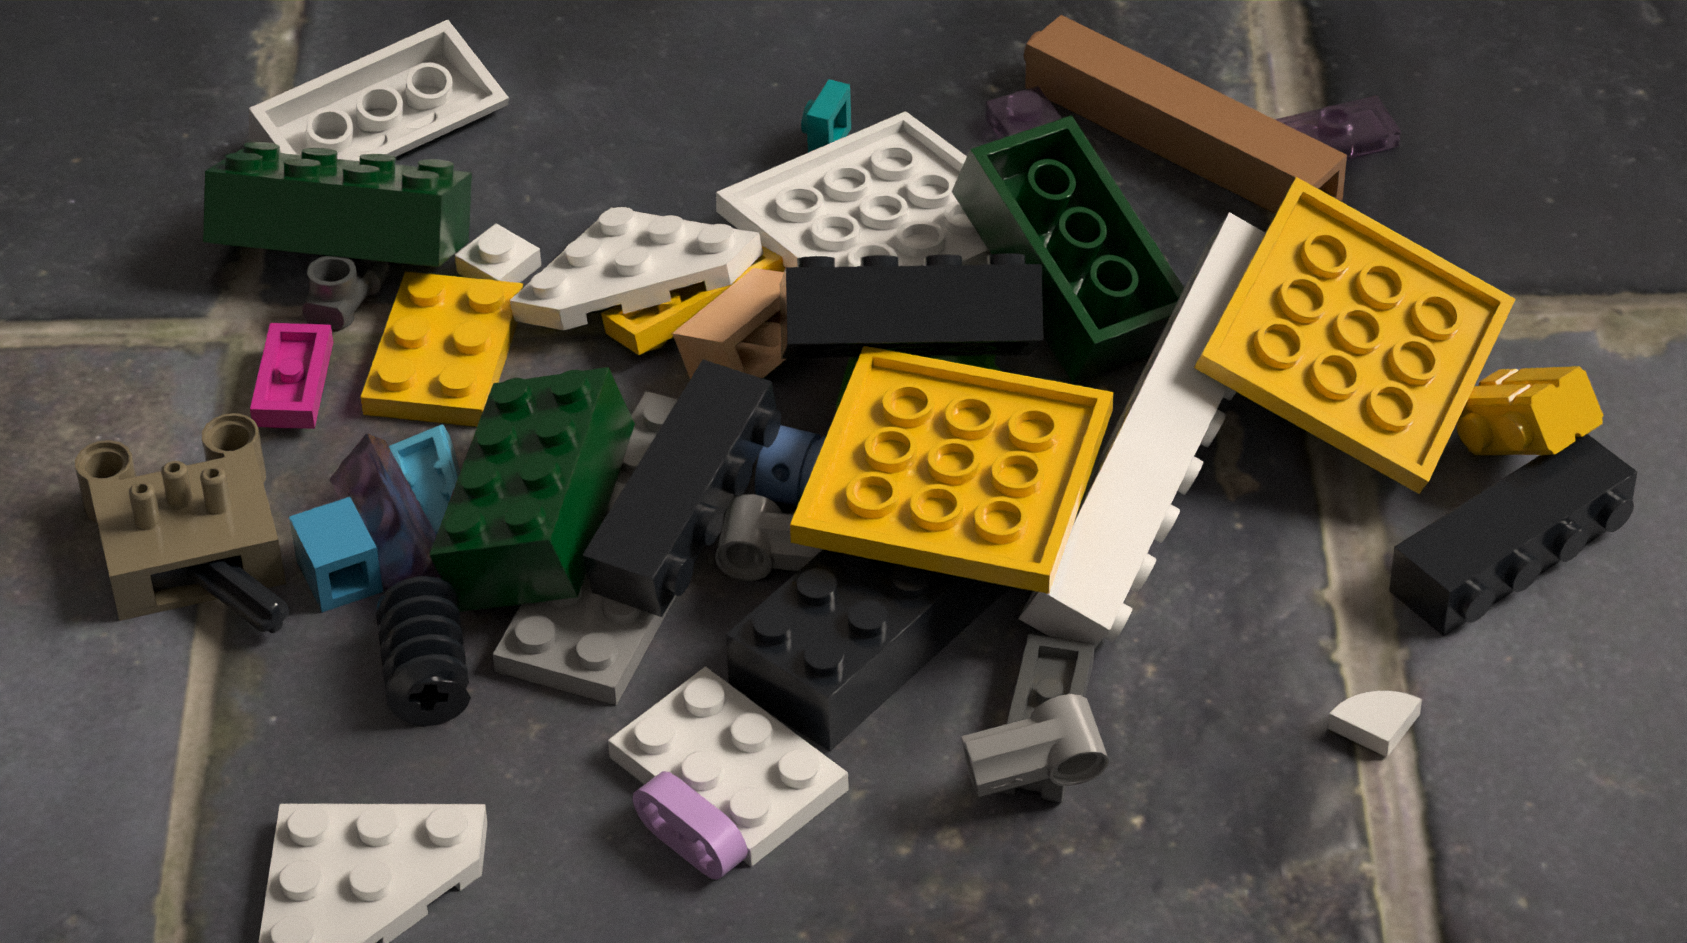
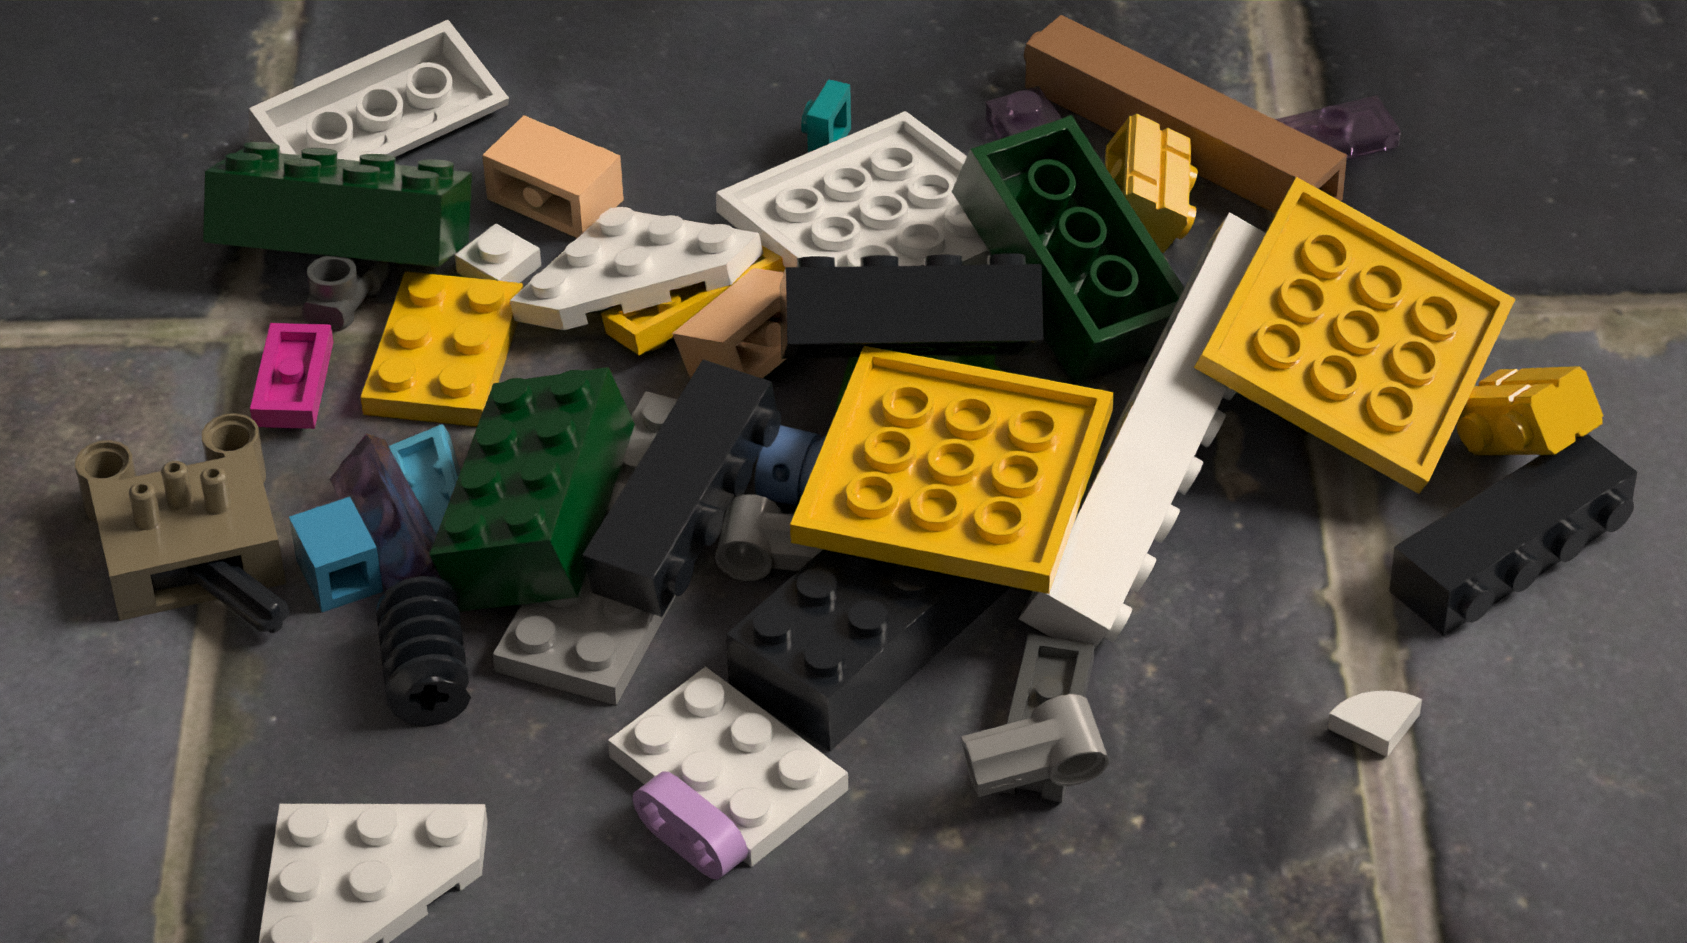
(552, 176): none -> light nougat brick
(1154, 177): none -> yellow brick

